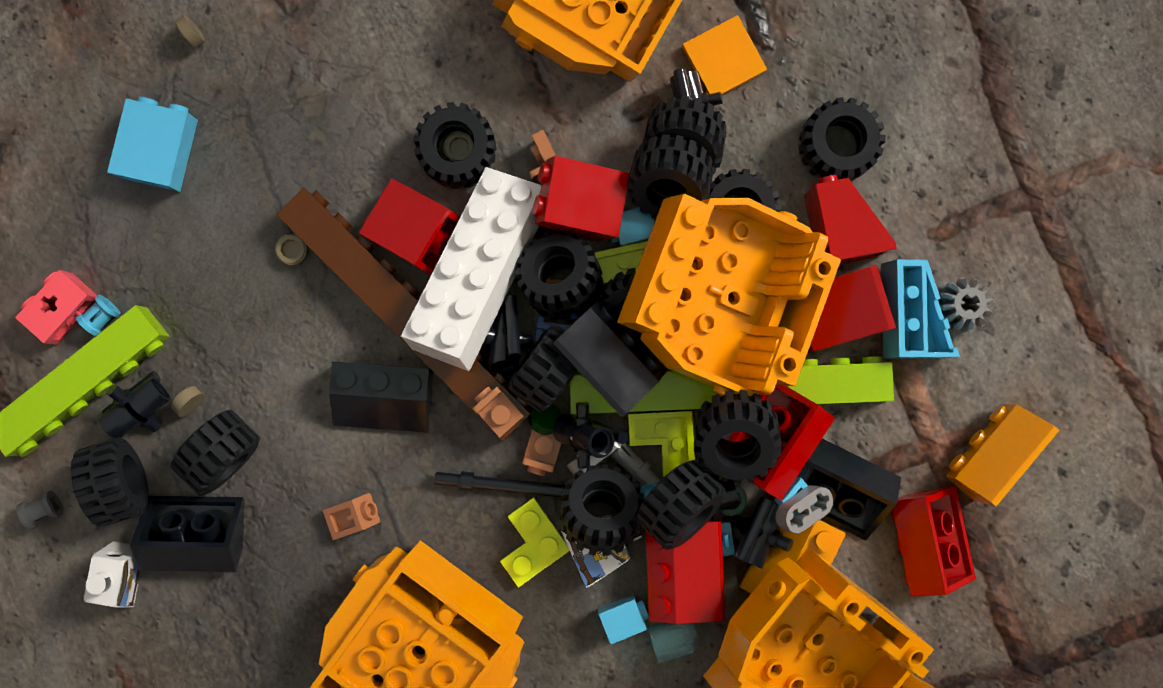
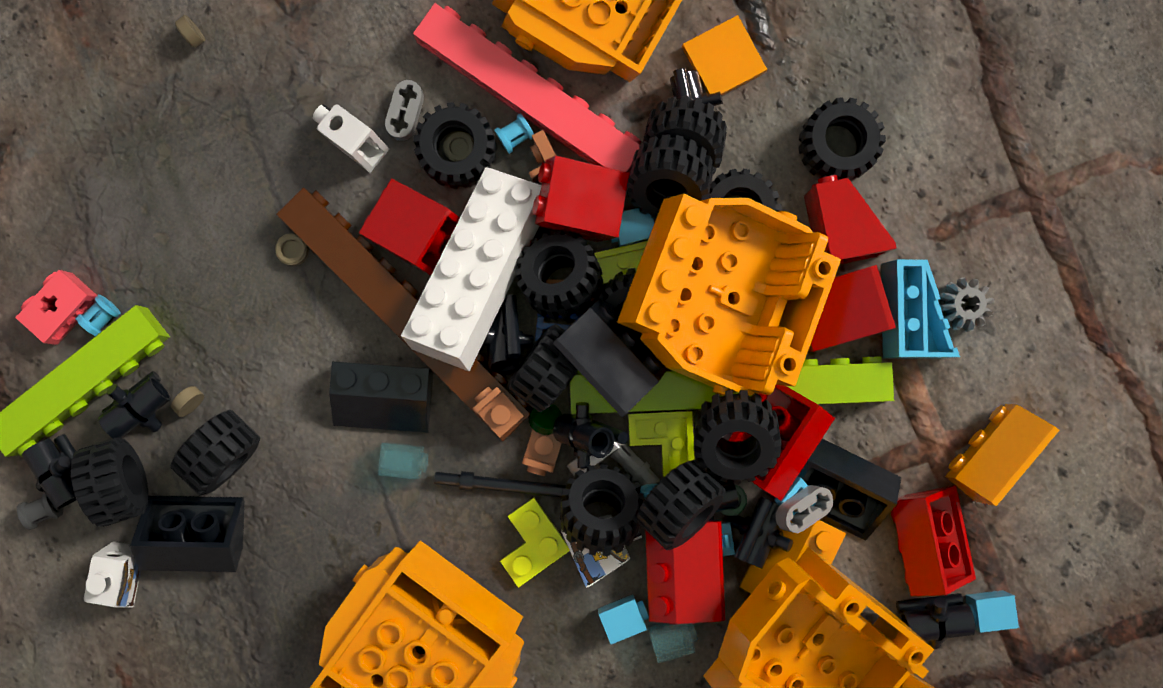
(53, 469): none -> black pin
(153, 144): medium azure brick -> none
(350, 136): none -> white torso
(351, 516): nougat bracket -> none
(402, 460): none -> clear light blue brick
(411, 112): none -> light grey beam
(514, 133): none -> medium azure bush
(524, 90): none -> coral brick
(937, 617): none -> black pin
(993, 610): none -> medium azure brick

